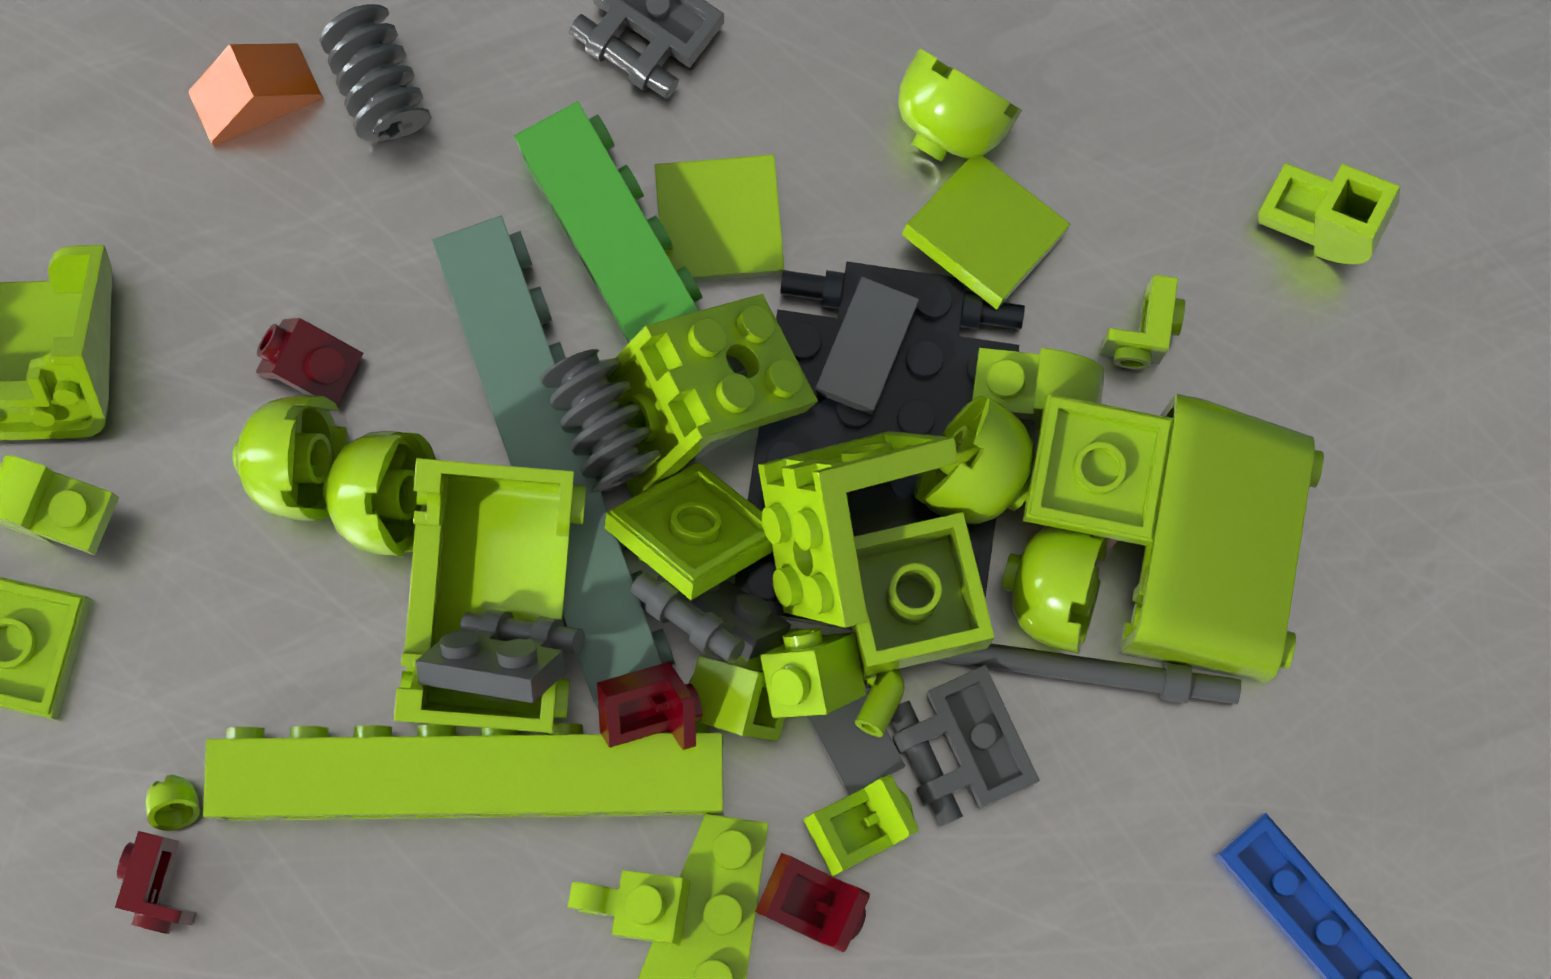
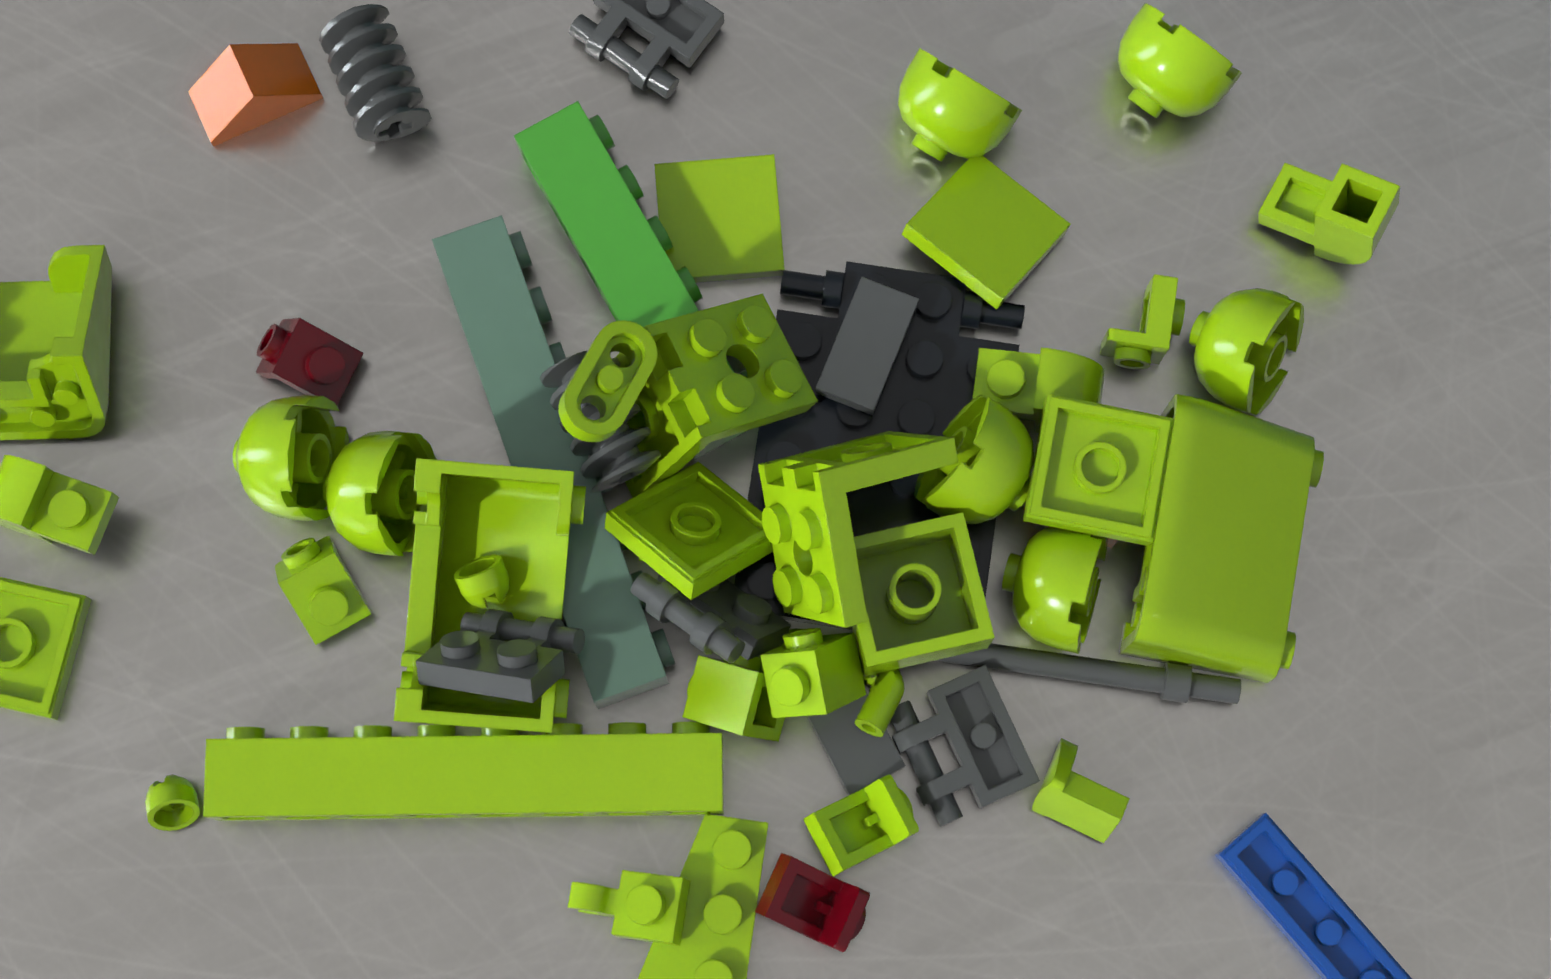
(144, 874): dark red bracket -> none
(320, 588): none -> lime bracket
(482, 579): none -> lime hinge
(606, 384): none -> lime plate
(648, 704): dark red bracket -> none
(1076, 799): none -> lime tile
(1172, 67): none -> lime cylinder
(1244, 346): none -> lime cylinder

